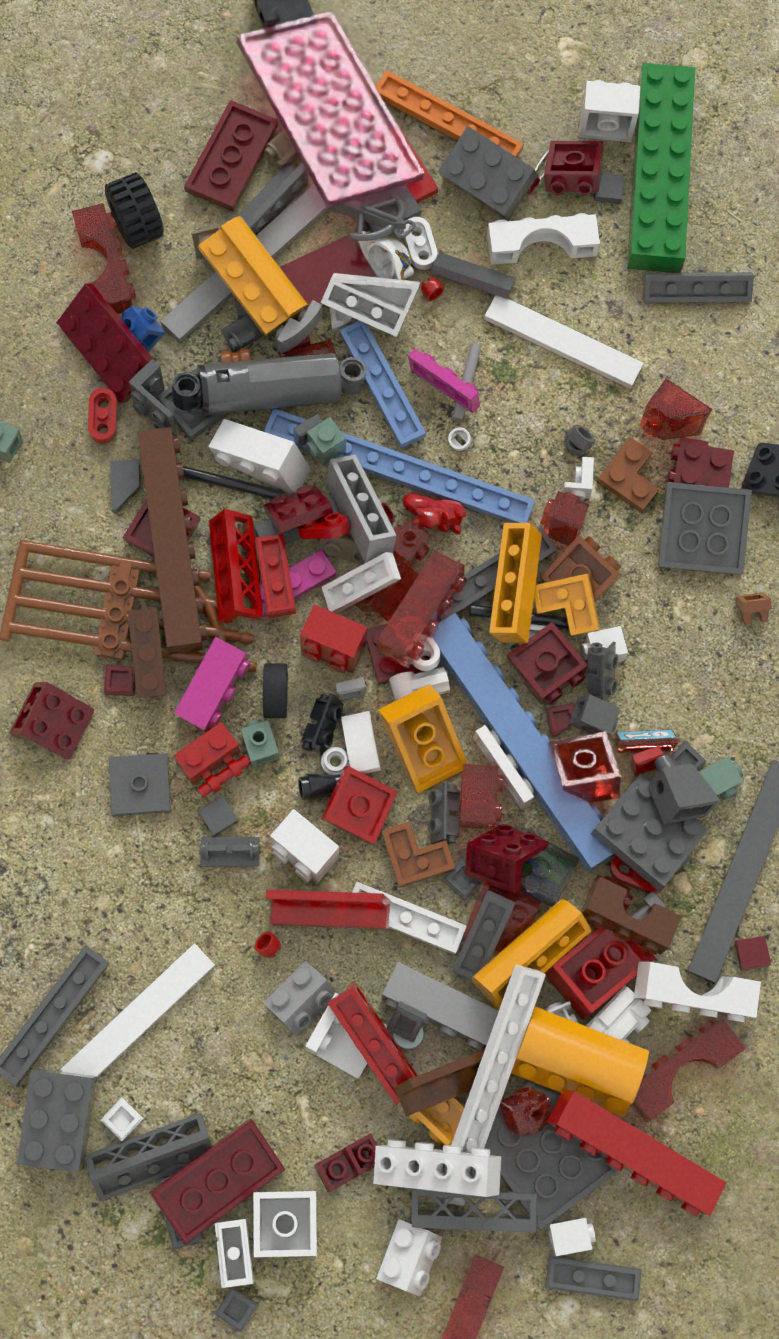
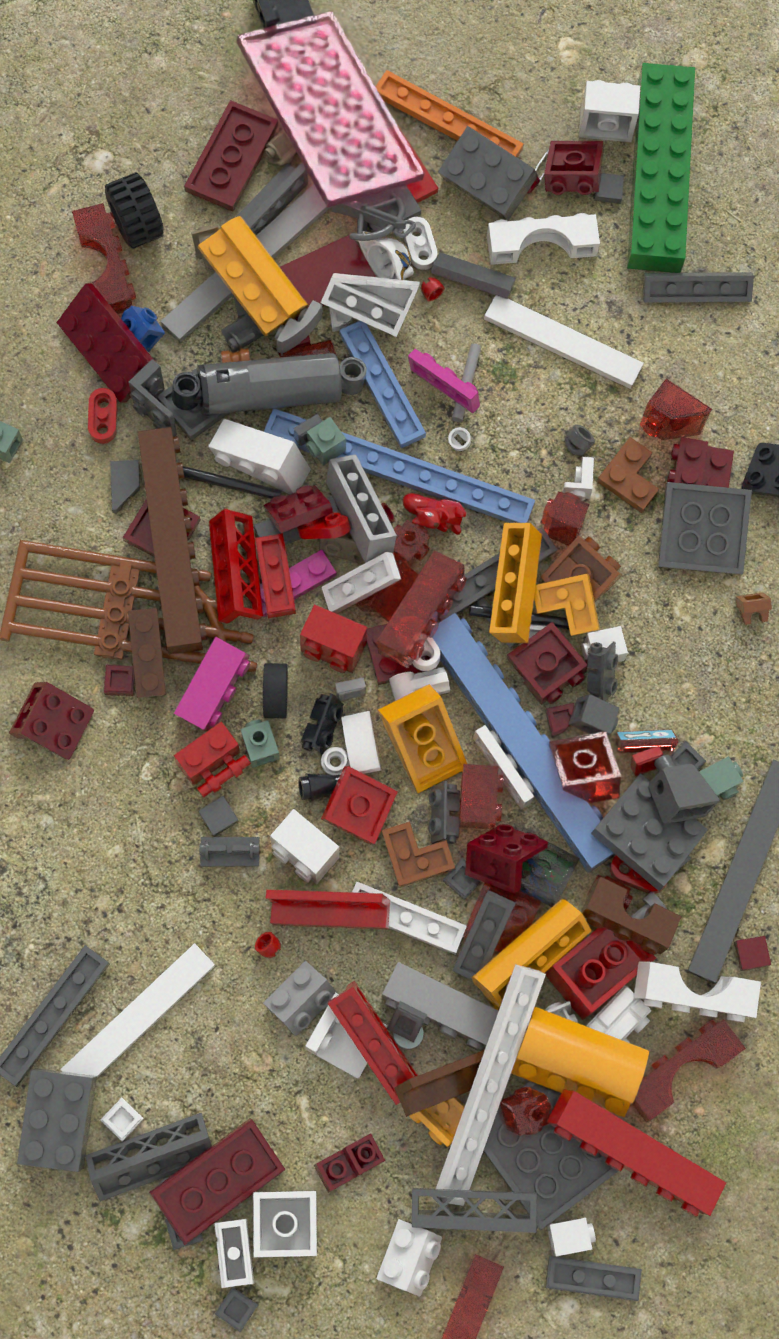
(139, 784): dark grey plate -> none
(437, 1170): white brick -> none

